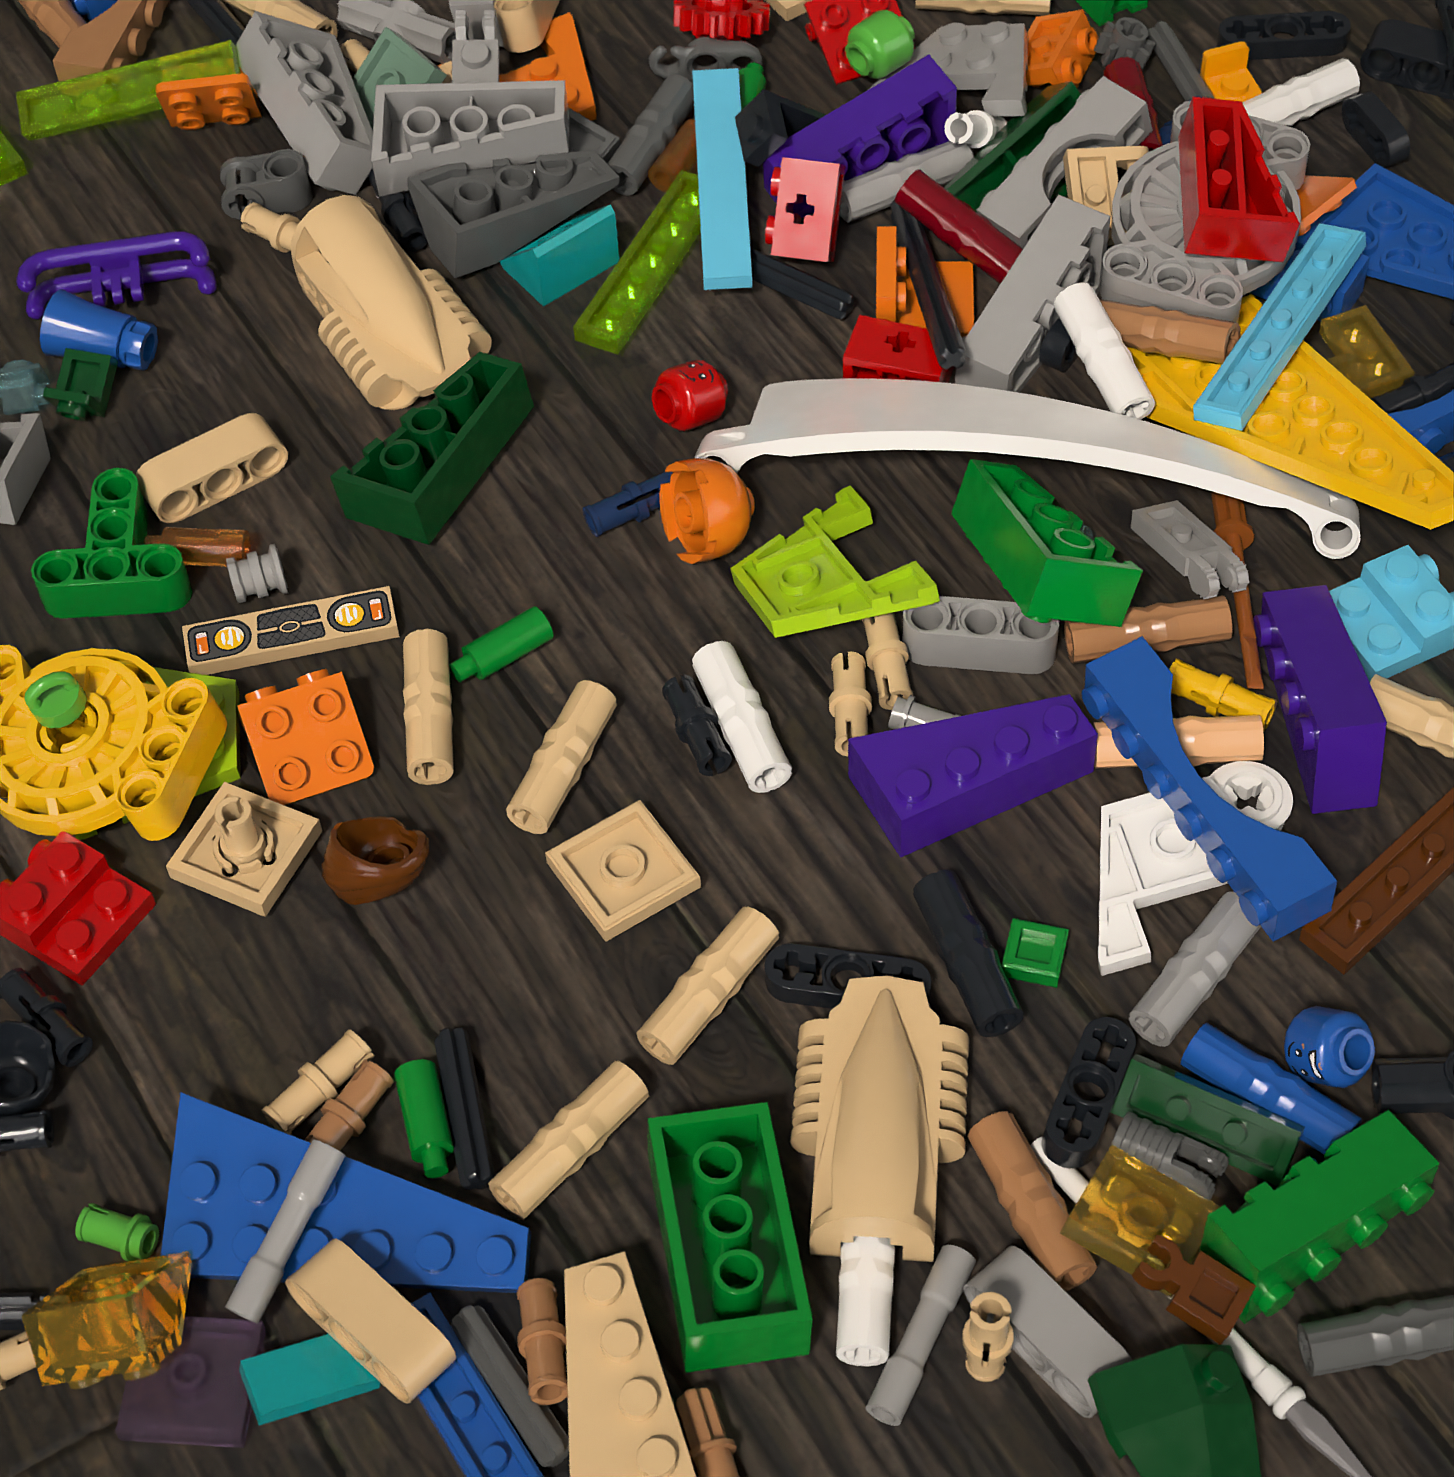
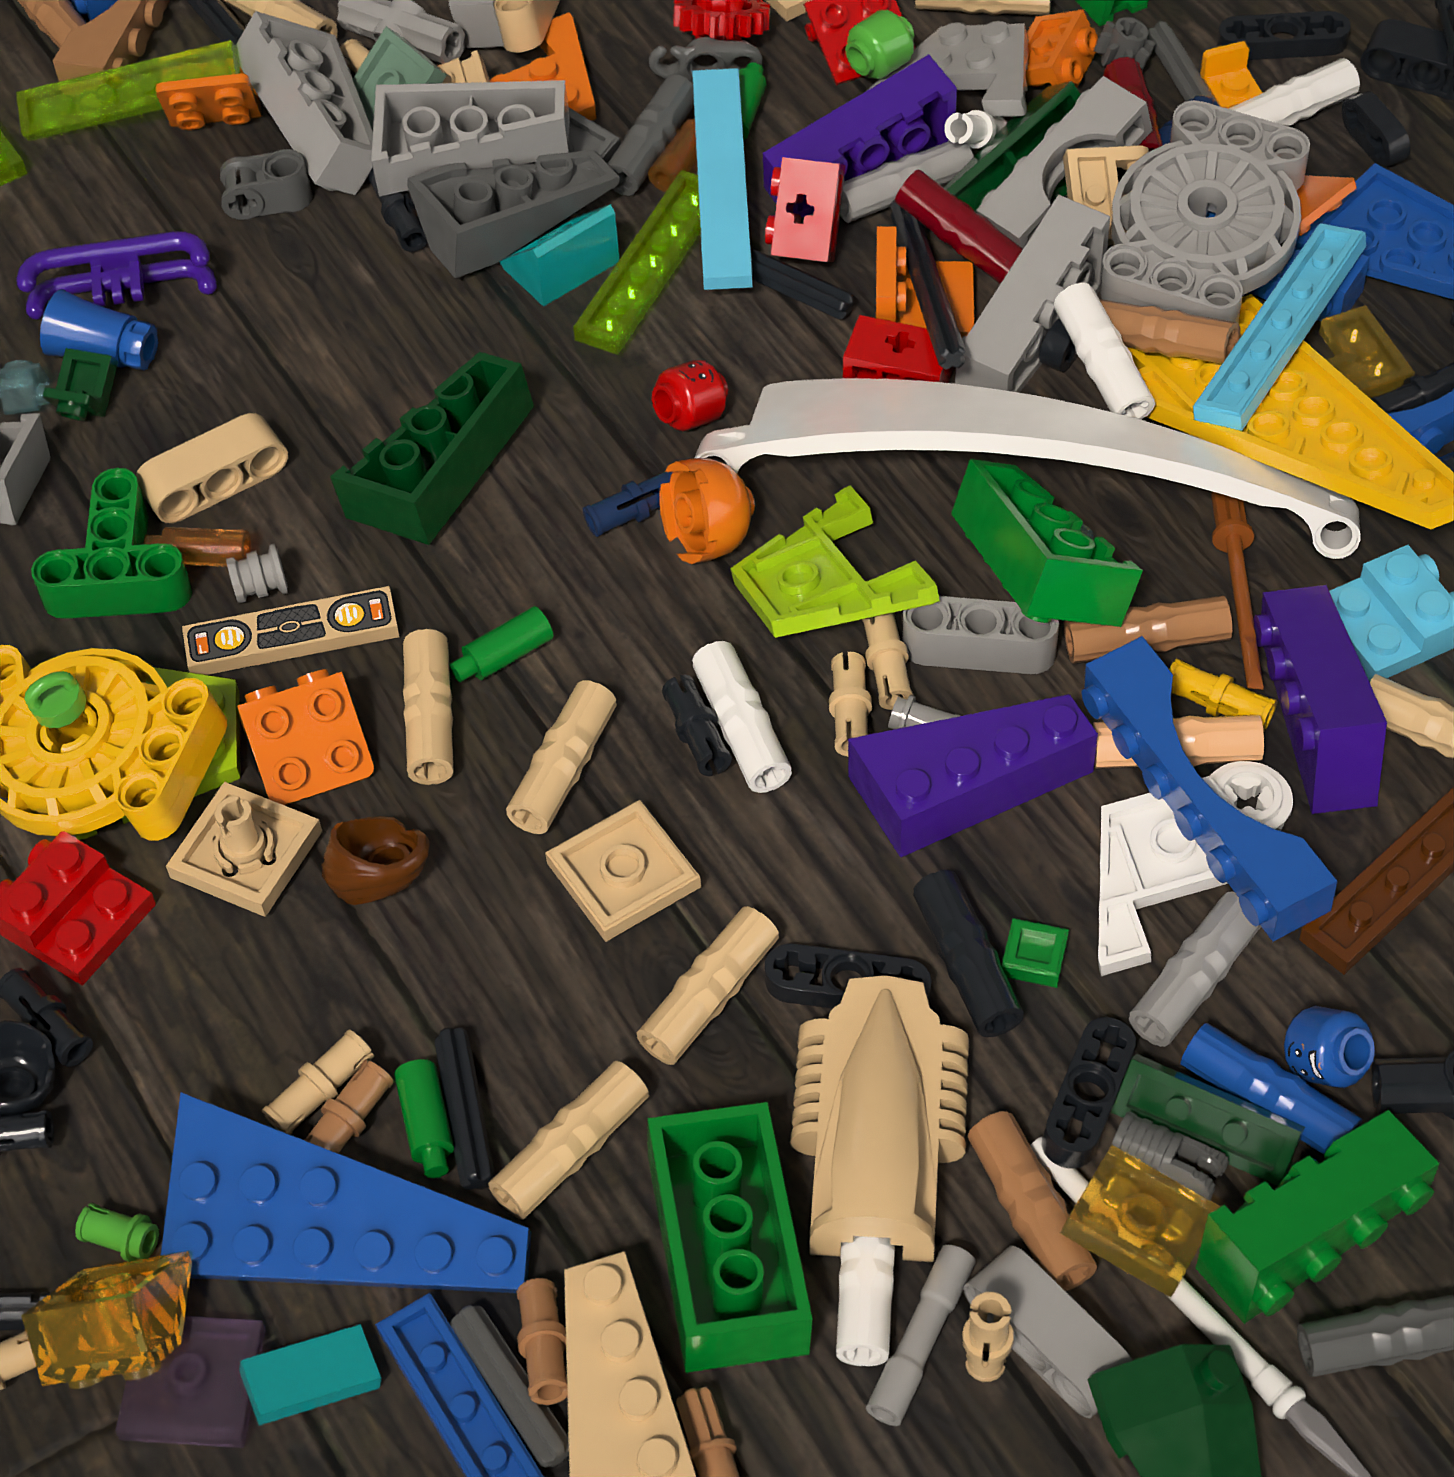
(267, 1265): light grey piece -> none
(270, 226): tan pin -> none
(371, 1320): tan beam -> none
(382, 316): tan connector -> none
(475, 59): light grey hinge -> none
(769, 123): black bracket -> none
(1190, 548): light grey hinge -> none
(1203, 1292): reddish brown plate -> none
(1226, 189): red wedge -> none

